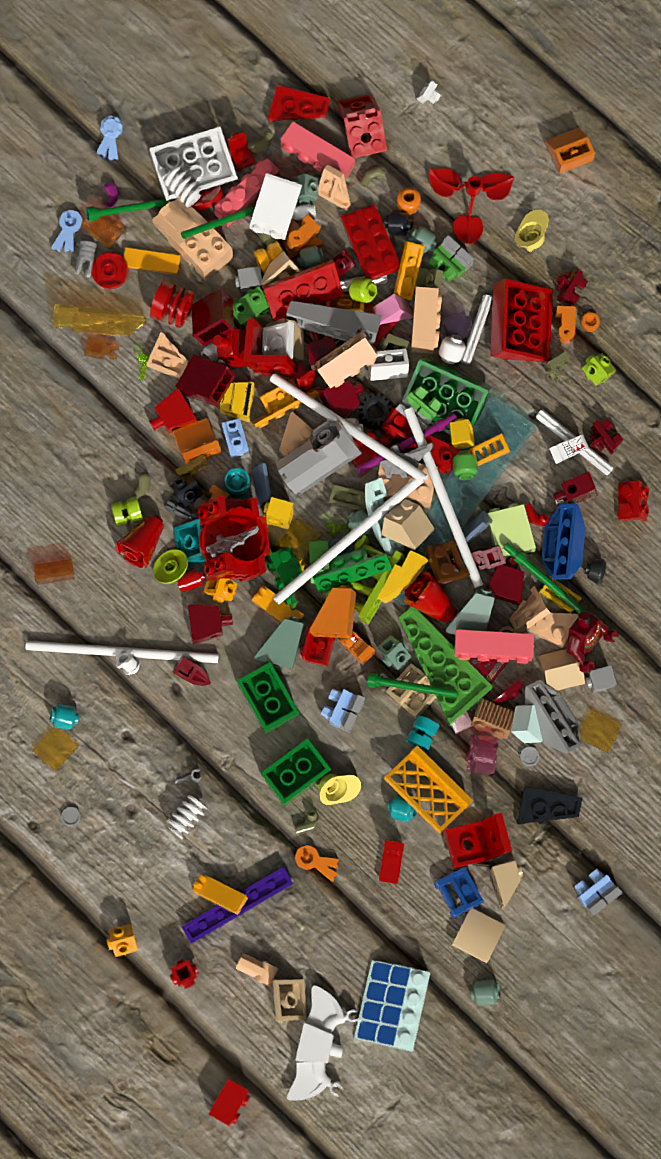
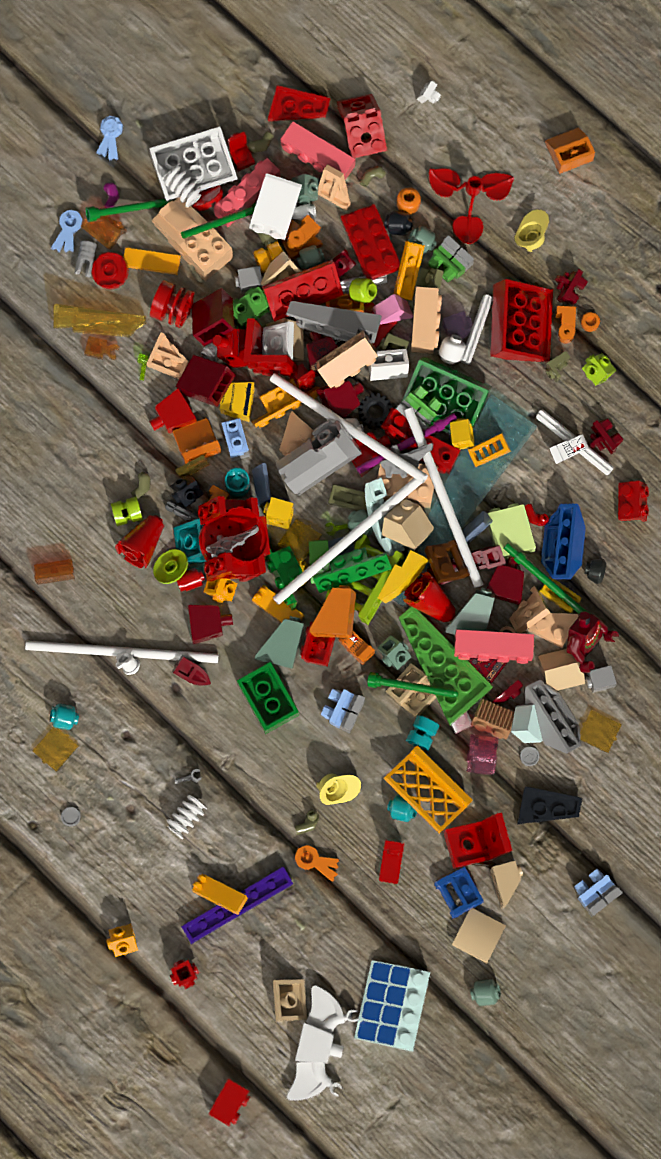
(261, 971): light nougat piece -> none
(295, 772): green brick -> none
(465, 465): bright green head -> none
(584, 486): dark red torso -> none

